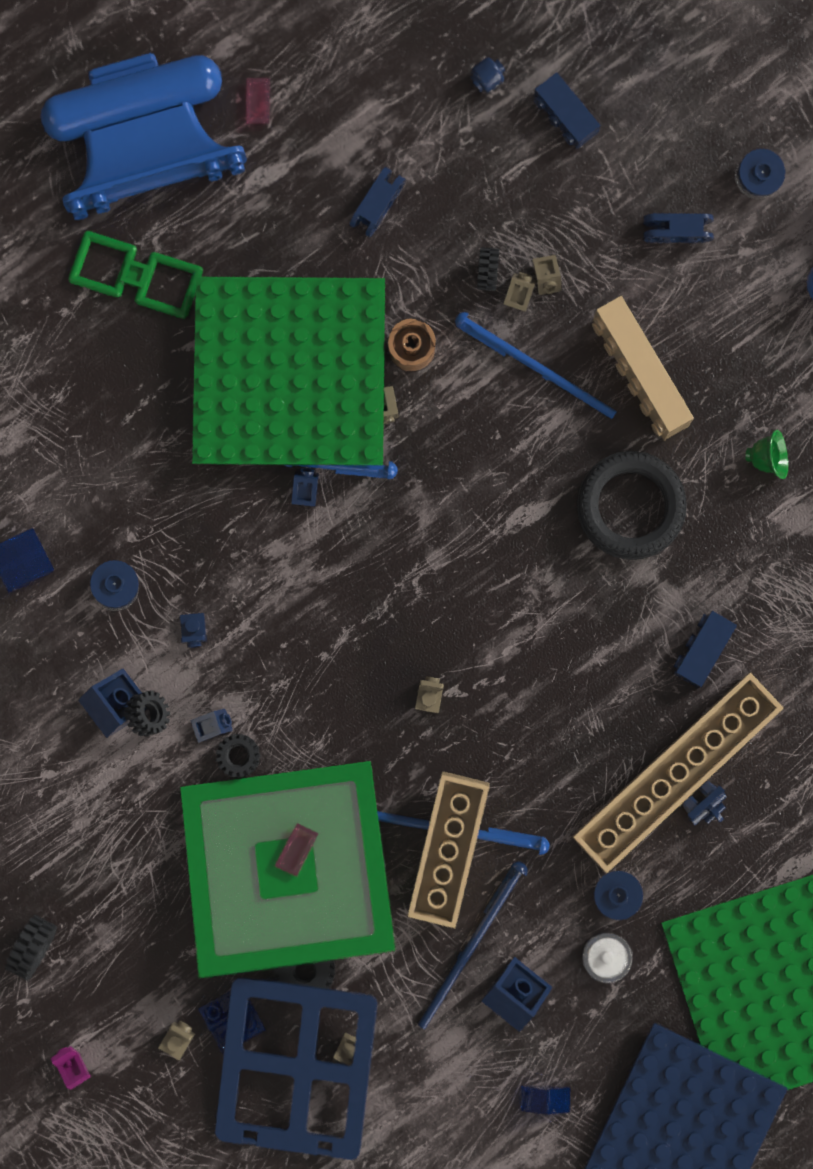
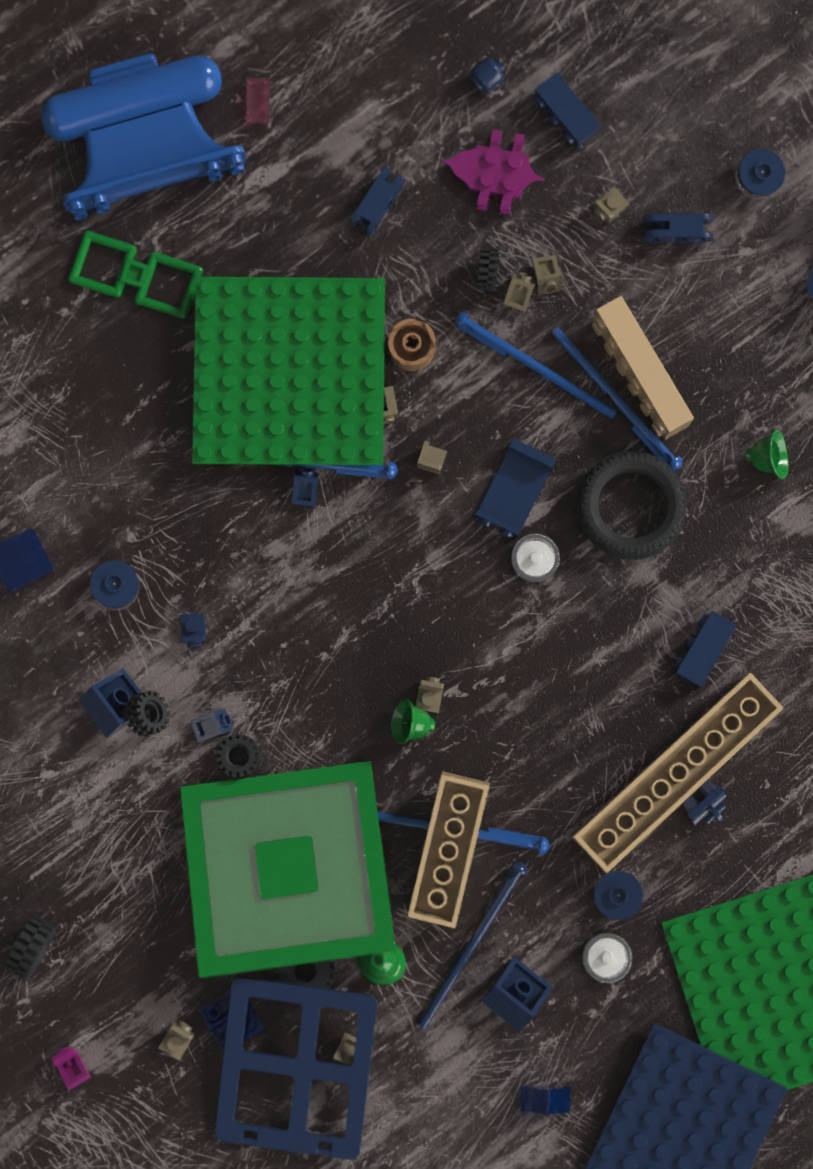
(296, 849): clear pink tile -> none
(383, 967): none -> green hat
(410, 722): none -> green hat
(431, 458): none -> dark tan panel
(495, 171): none -> magenta animal
(515, 489): none -> dark blue panel
(535, 558): none -> clear piece
(610, 206): none -> dark tan bracket
(640, 427): none -> blue bar

